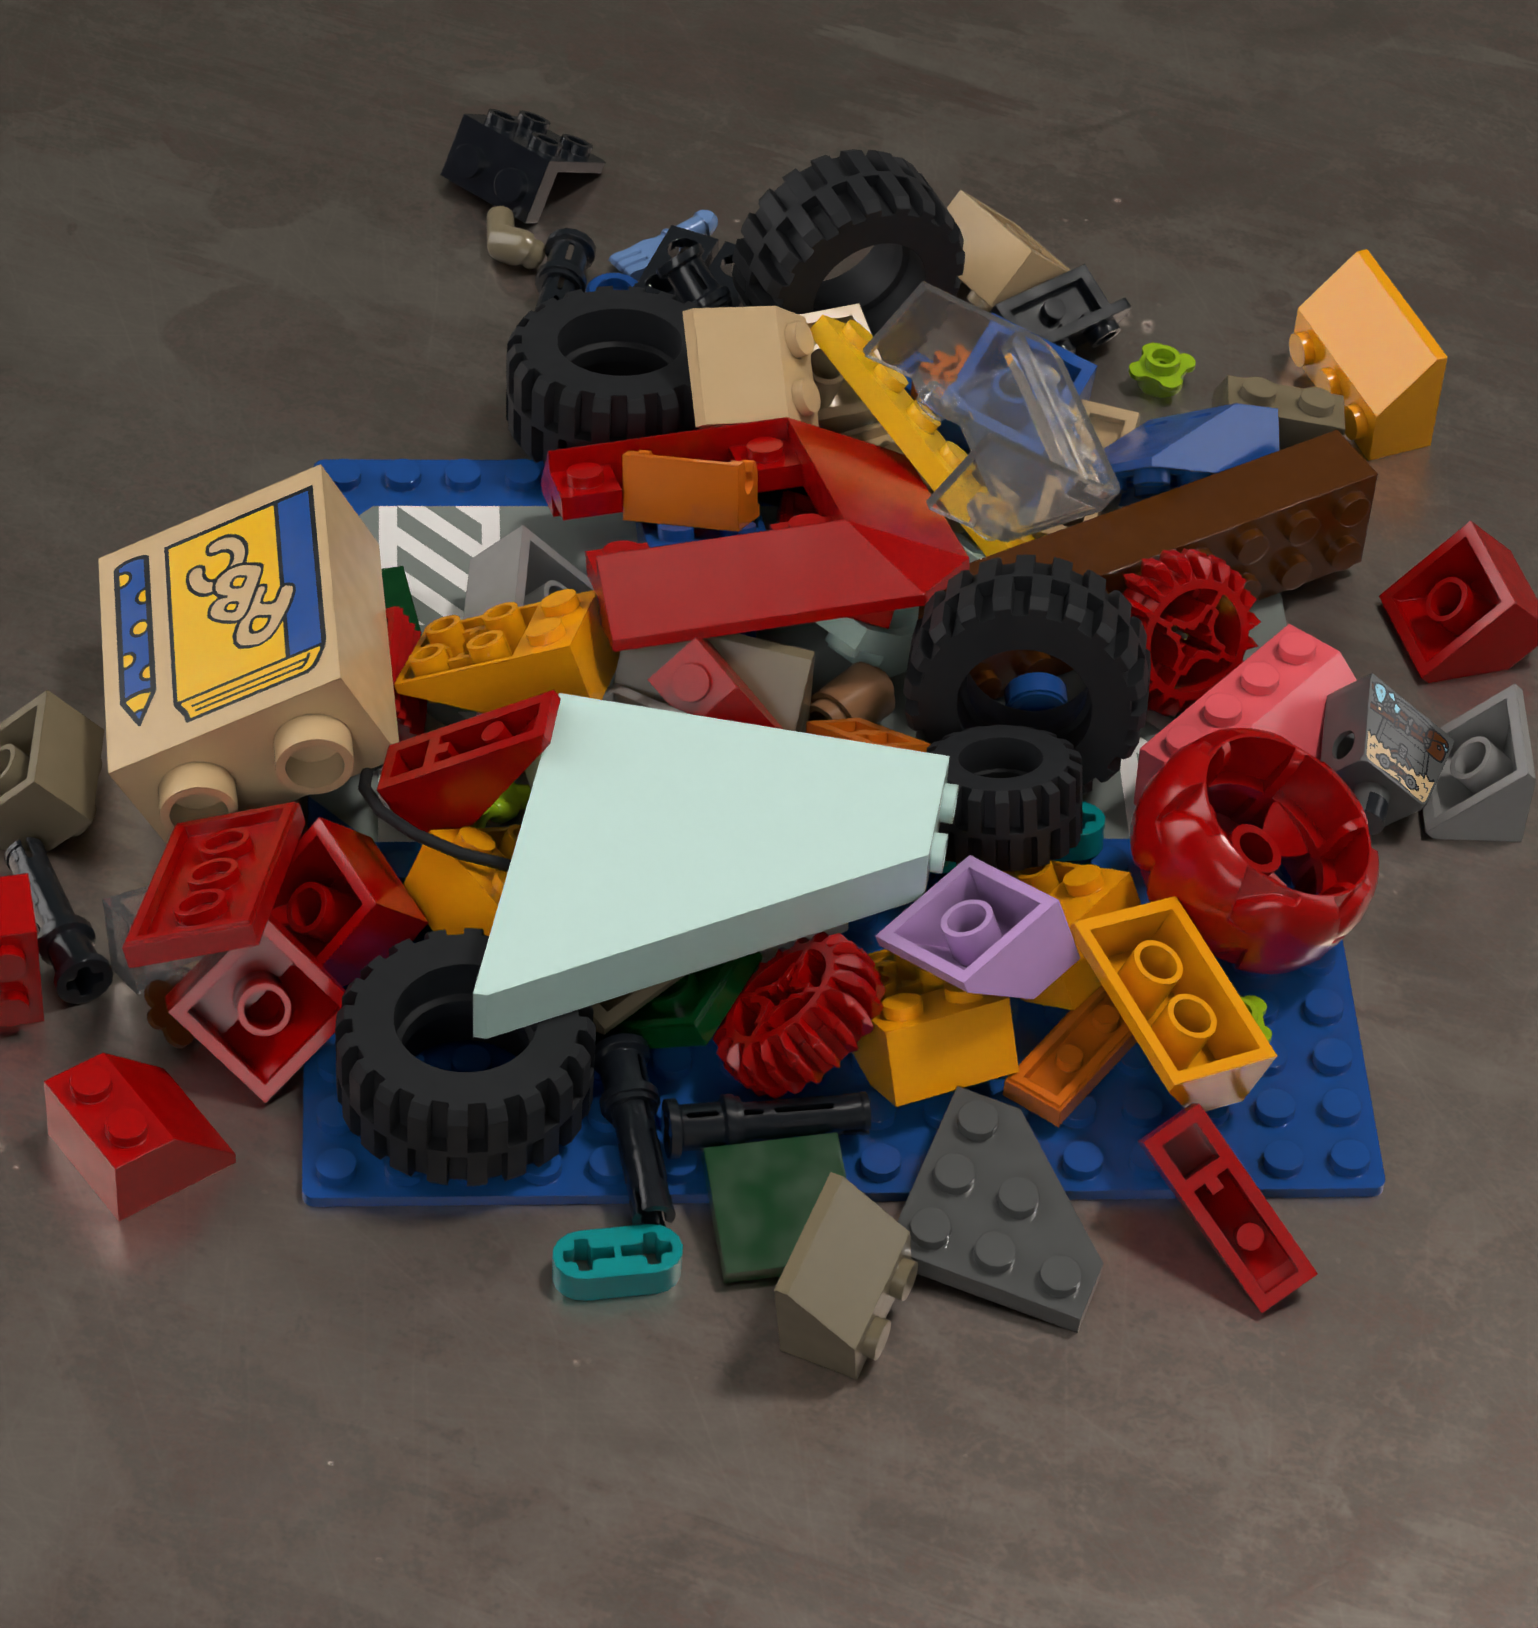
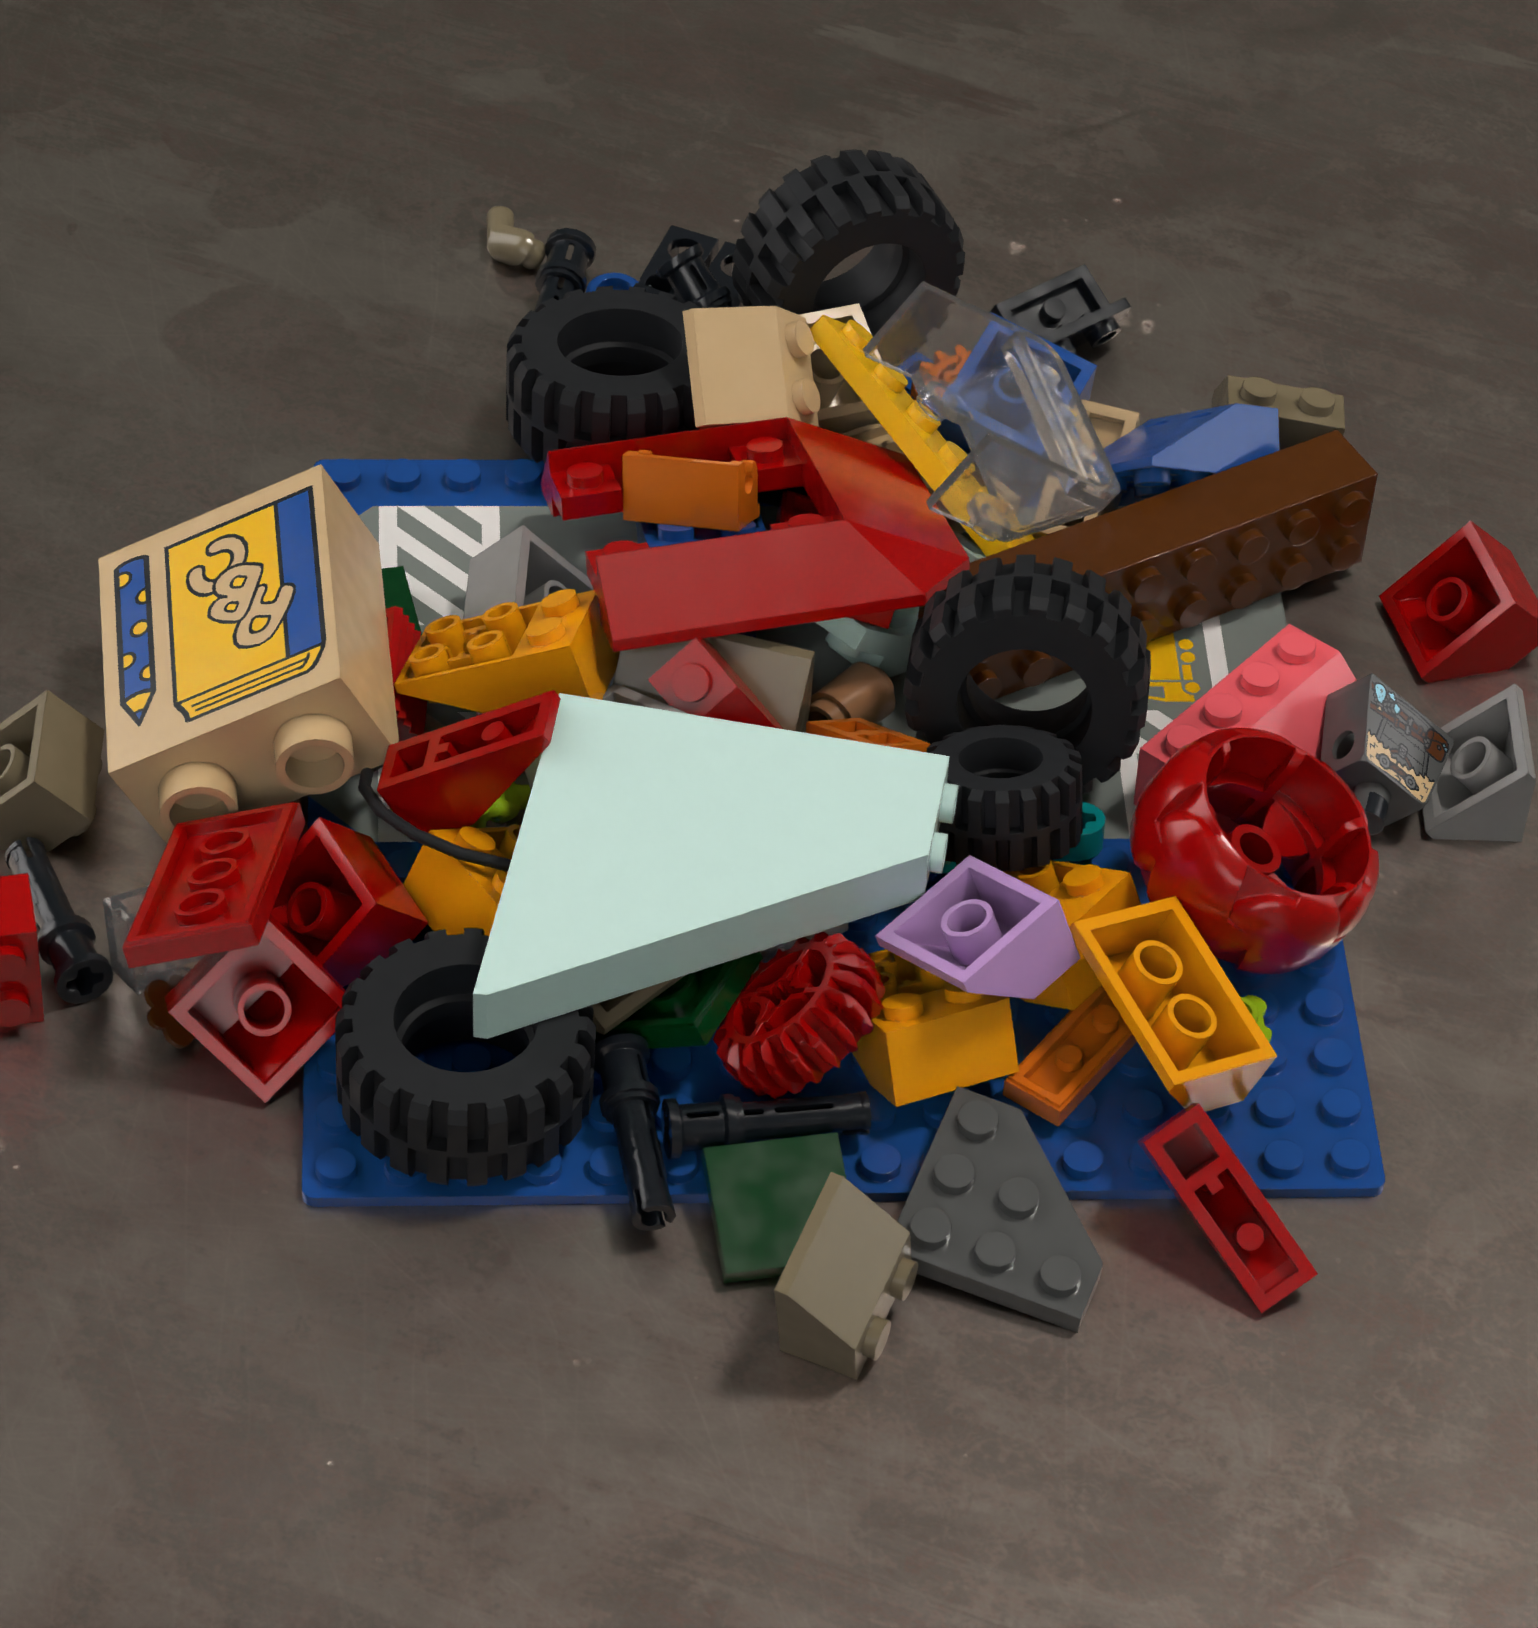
(131, 1132): red slope -> none
(514, 160): black bracket -> none
(617, 1262): teal beam -> none
(637, 257): medium blue piece -> none
(998, 254): tan slope -> none
(1035, 692): blue tile -> none
(1161, 370): lime plate -> none
(1206, 604): red gear -> none
(1373, 350): light orange slope -> none

